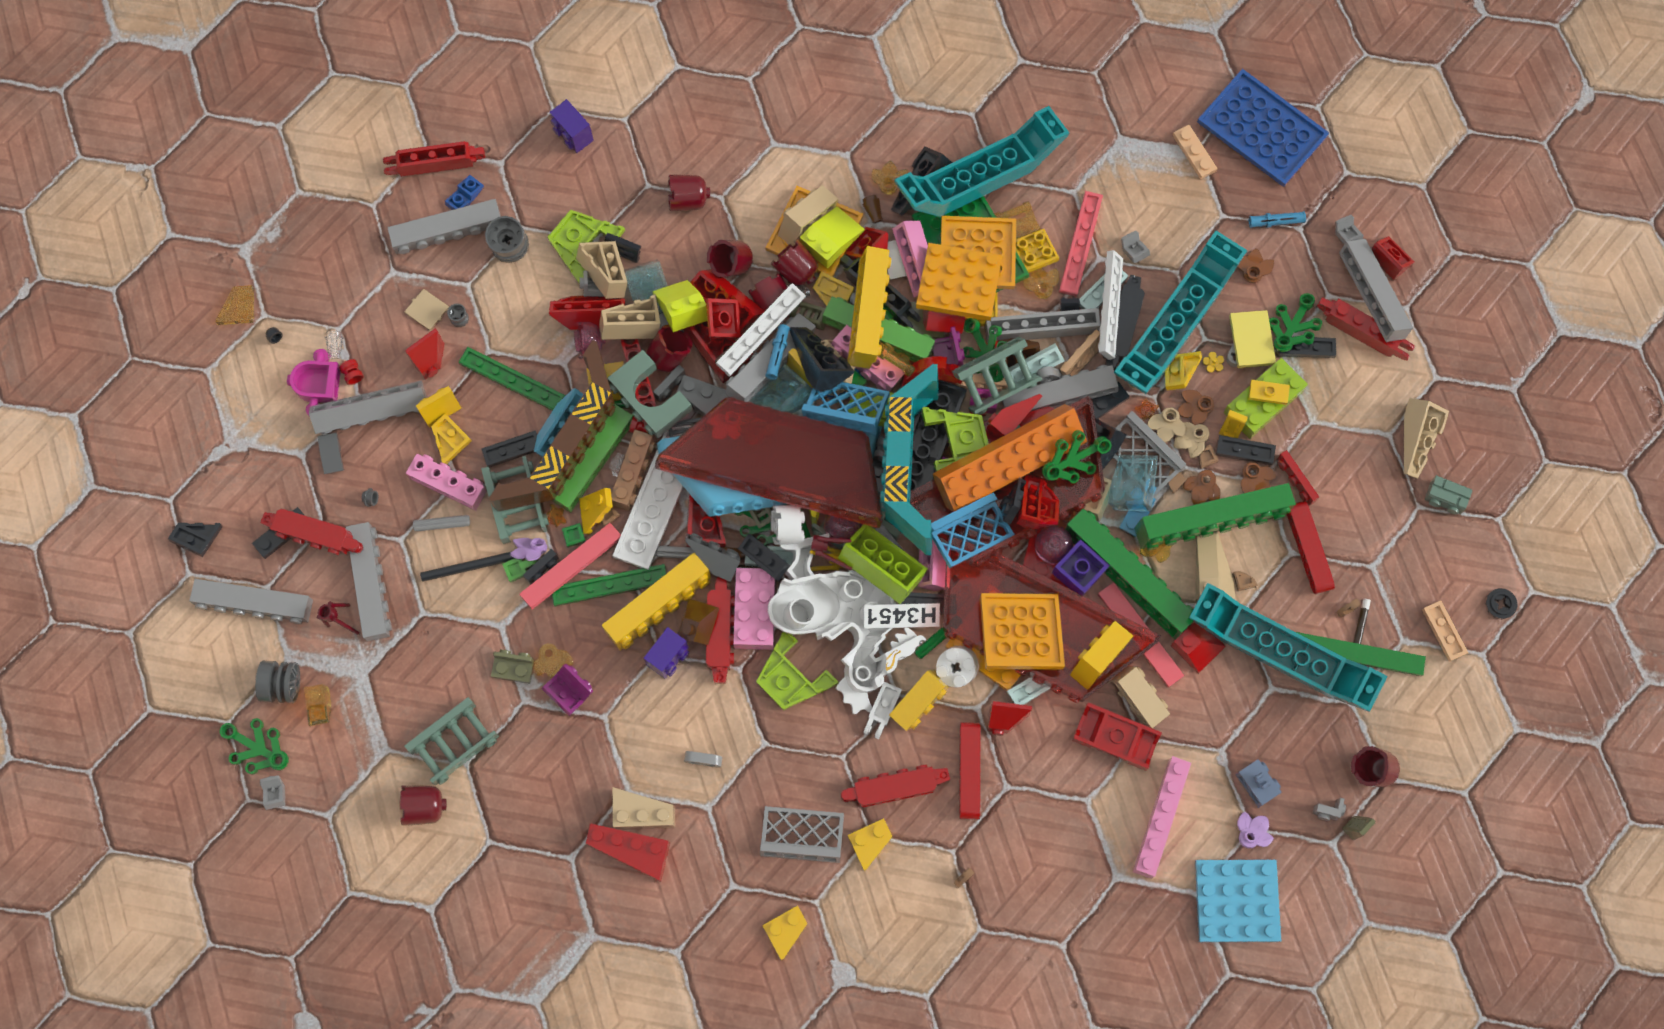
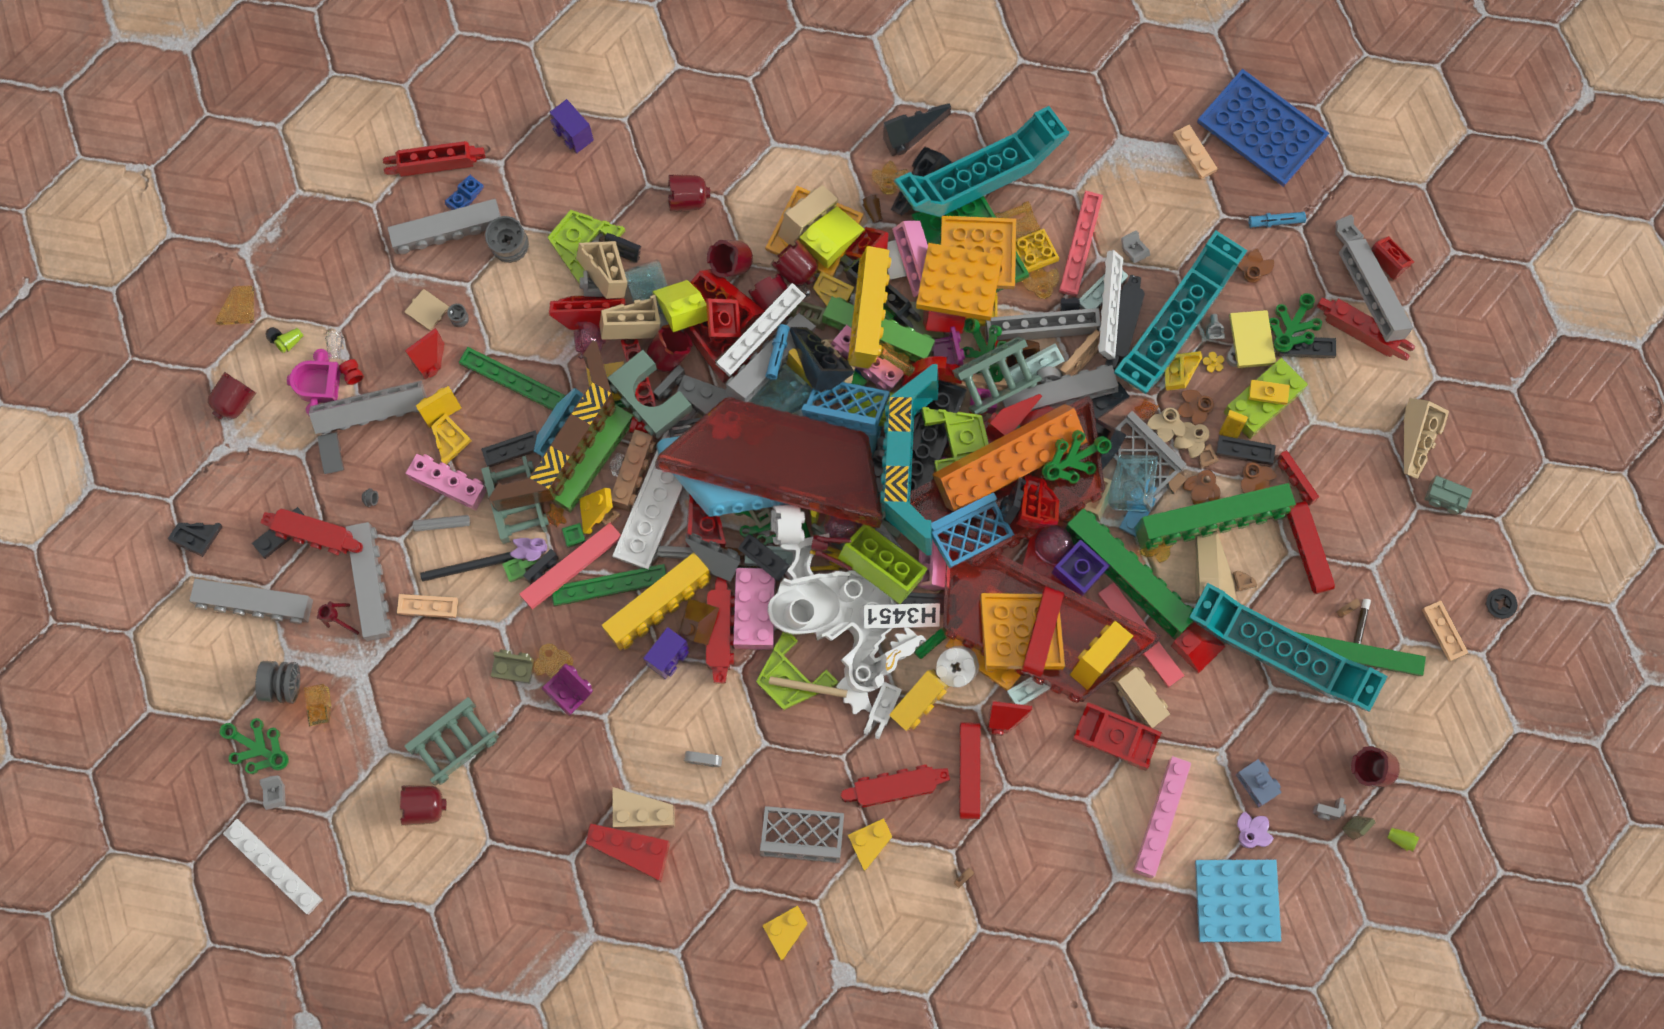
(229, 397): none -> dark red cylinder
(272, 866): none -> white plate
(288, 340): none -> lime cone
(427, 606): none -> light nougat plate
(808, 687): none -> tan bar
(904, 131): none -> black wedge
(1042, 632): none -> red beam
(1215, 329): none -> light grey piece
(1404, 839): none -> lime cone

